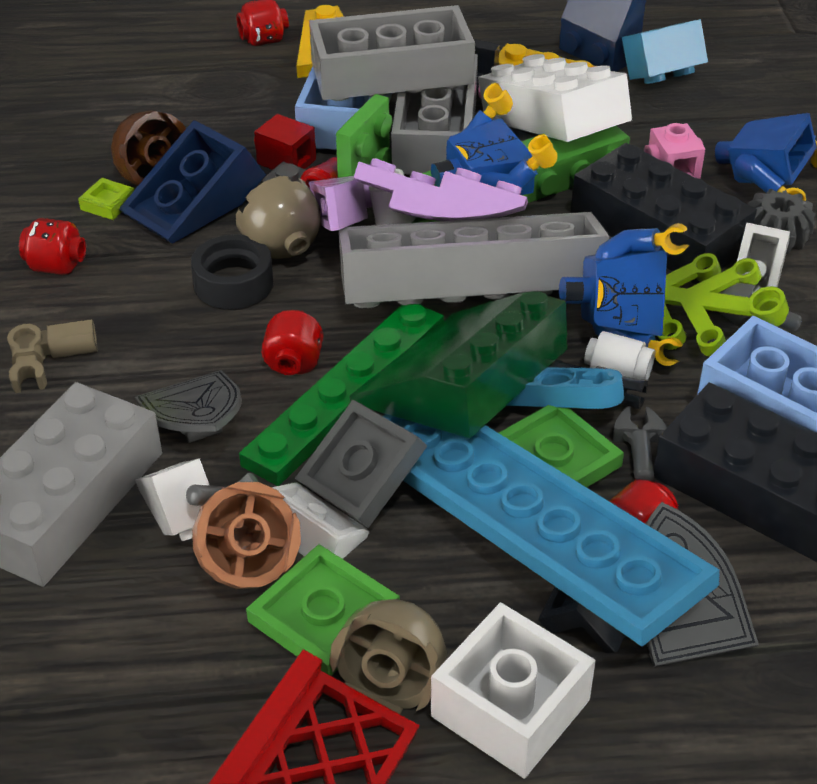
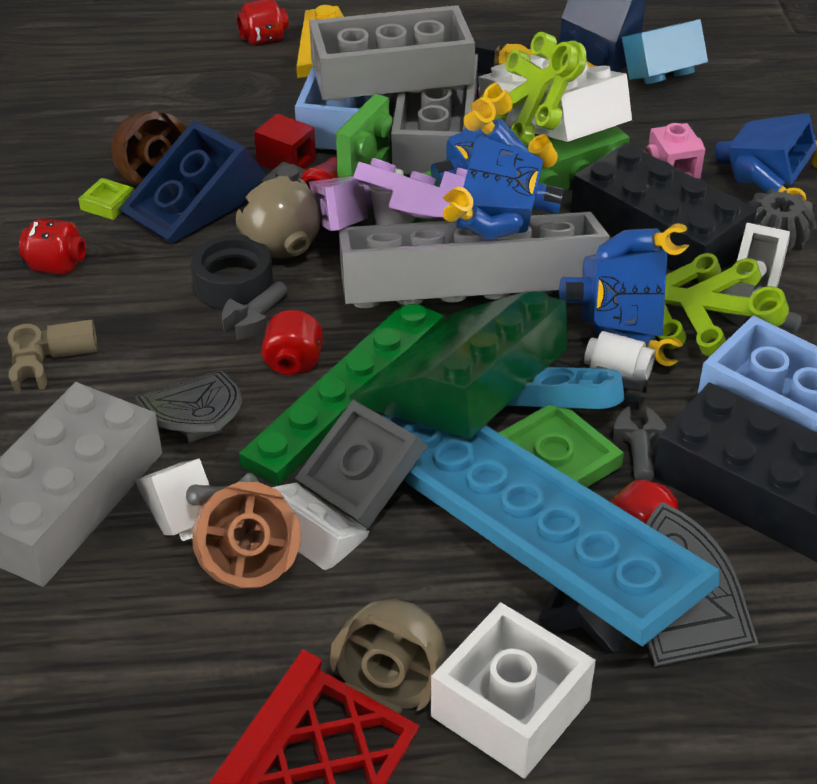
(250, 316): none -> dark grey bar
(314, 603): bright green plate -> none
(499, 182): none -> blue torso
(566, 63): none -> lime plant

